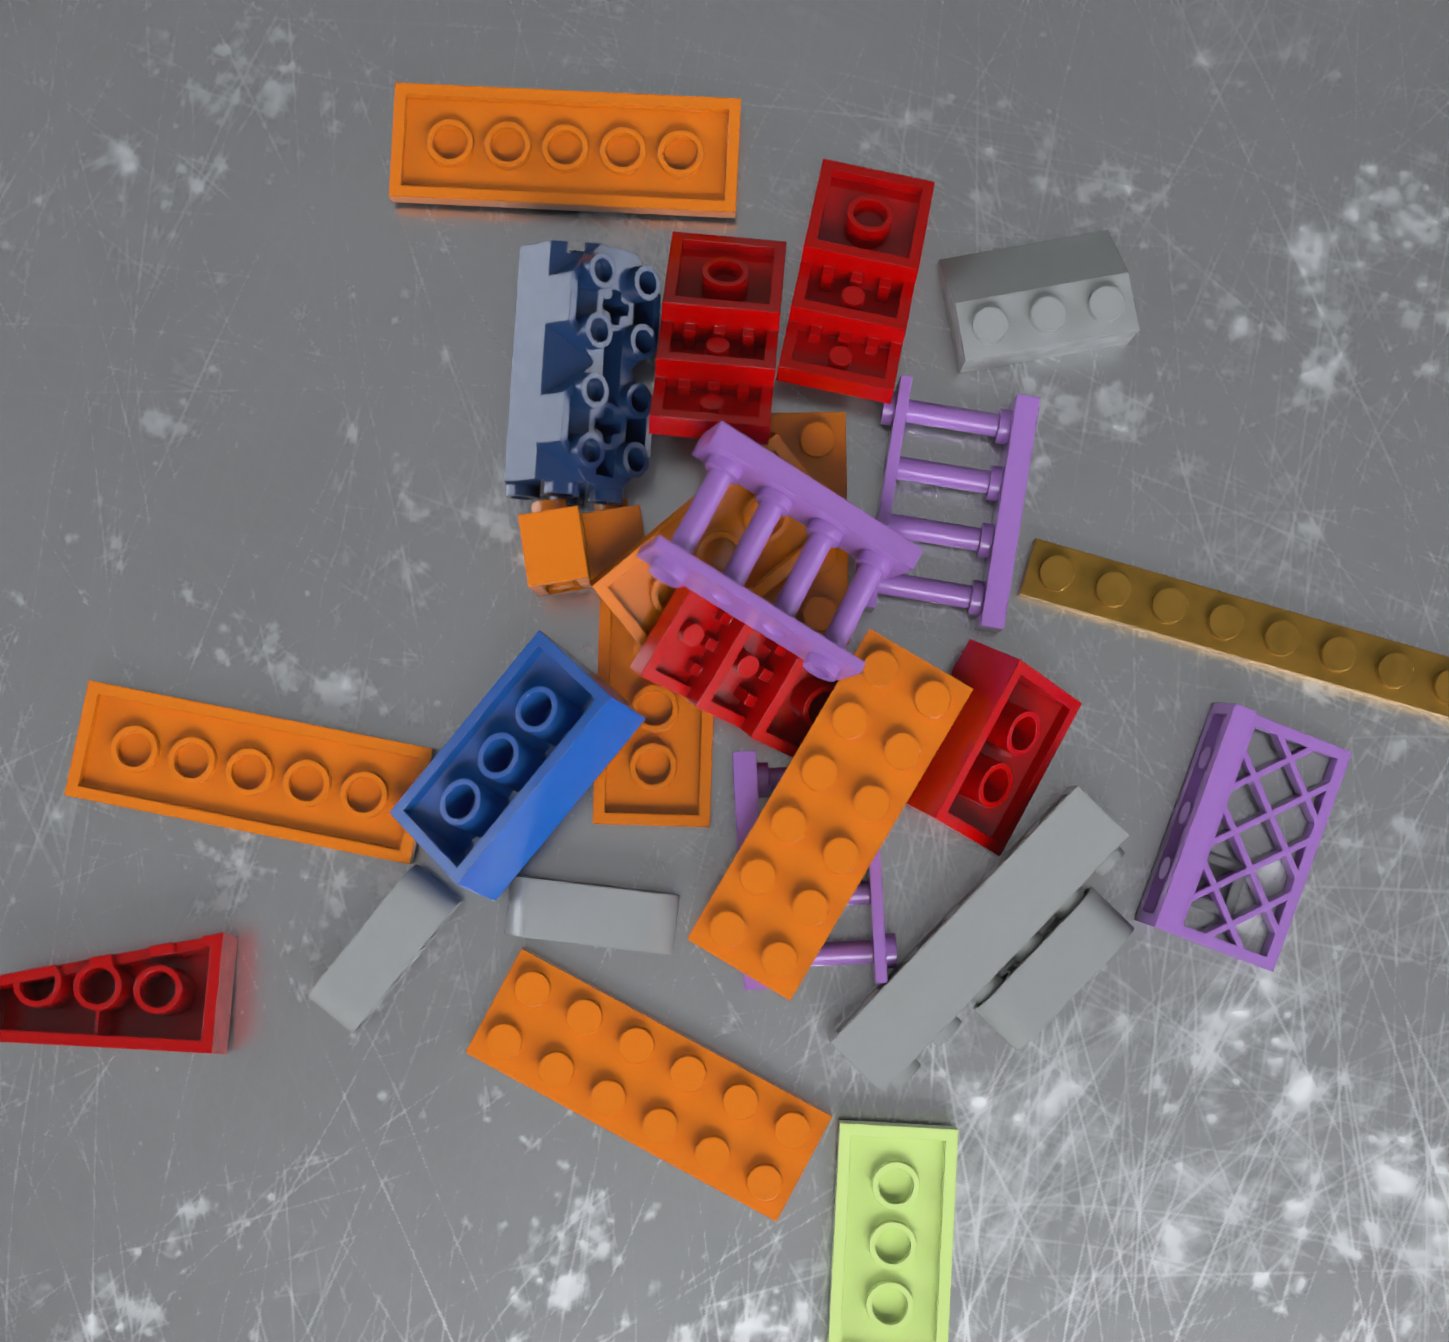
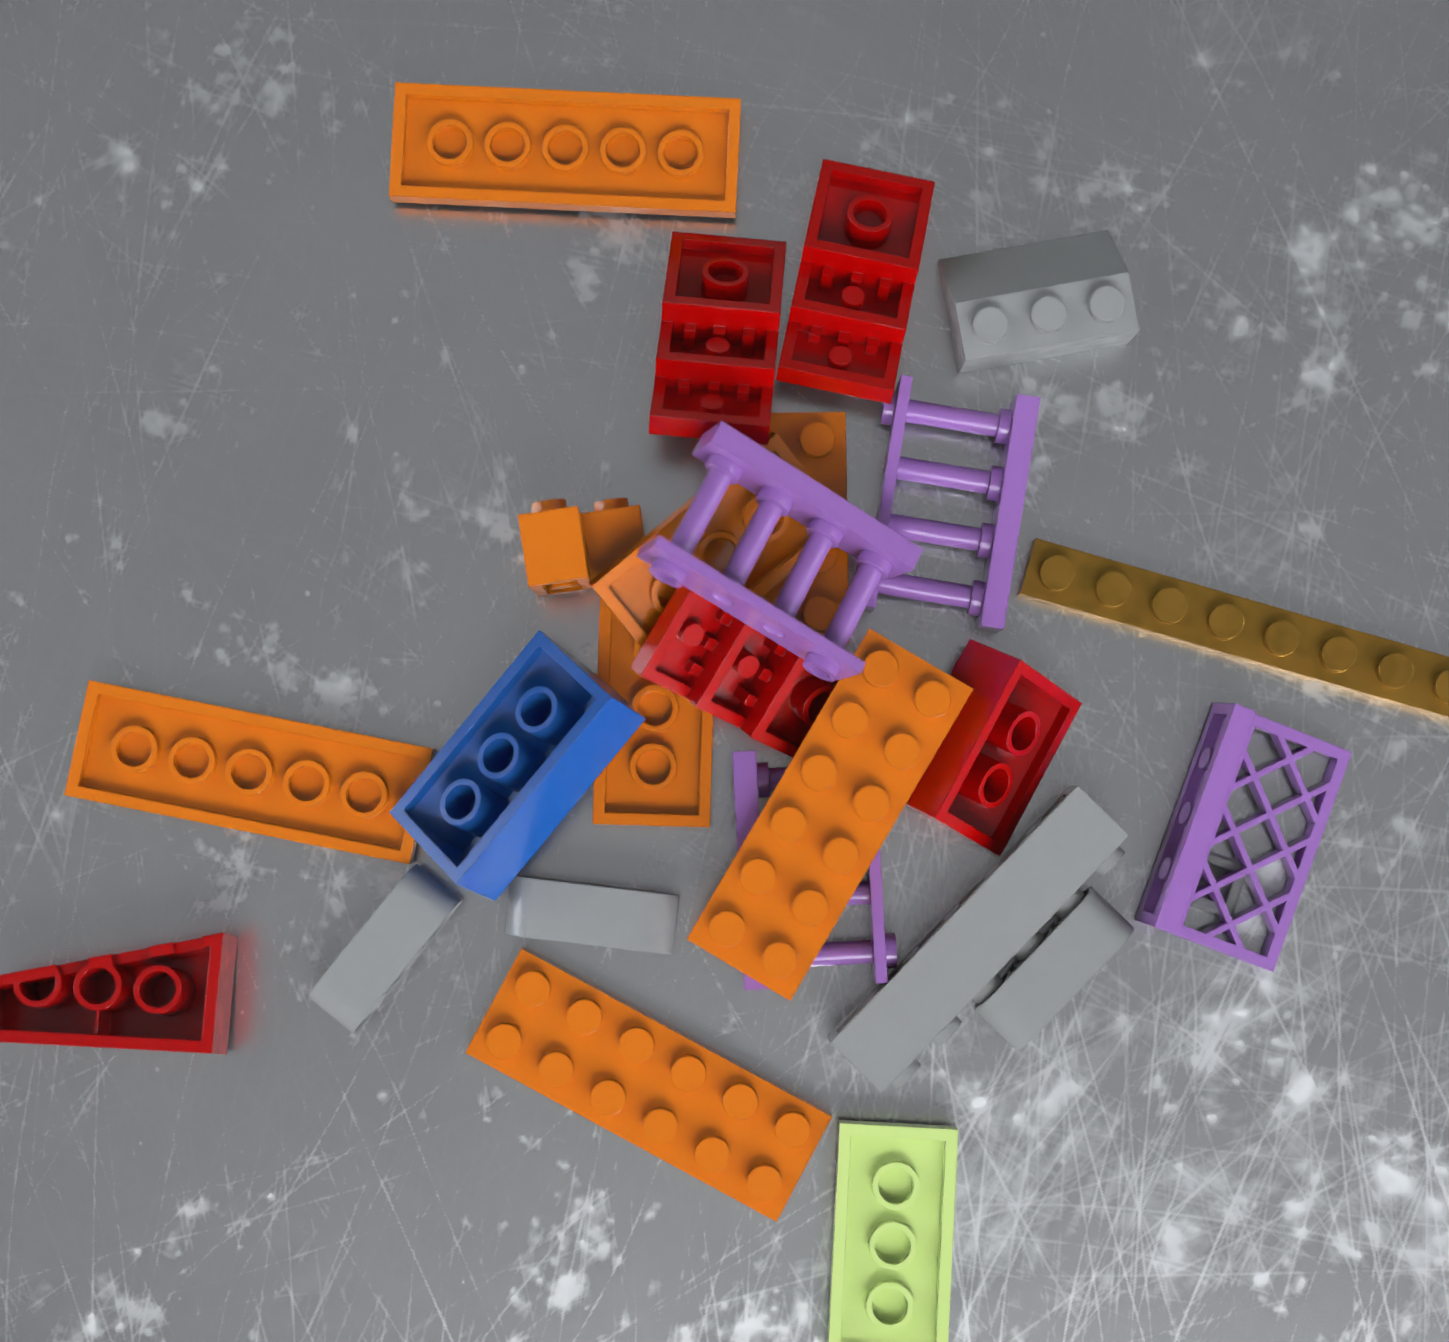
(573, 400): dark blue brick -> none

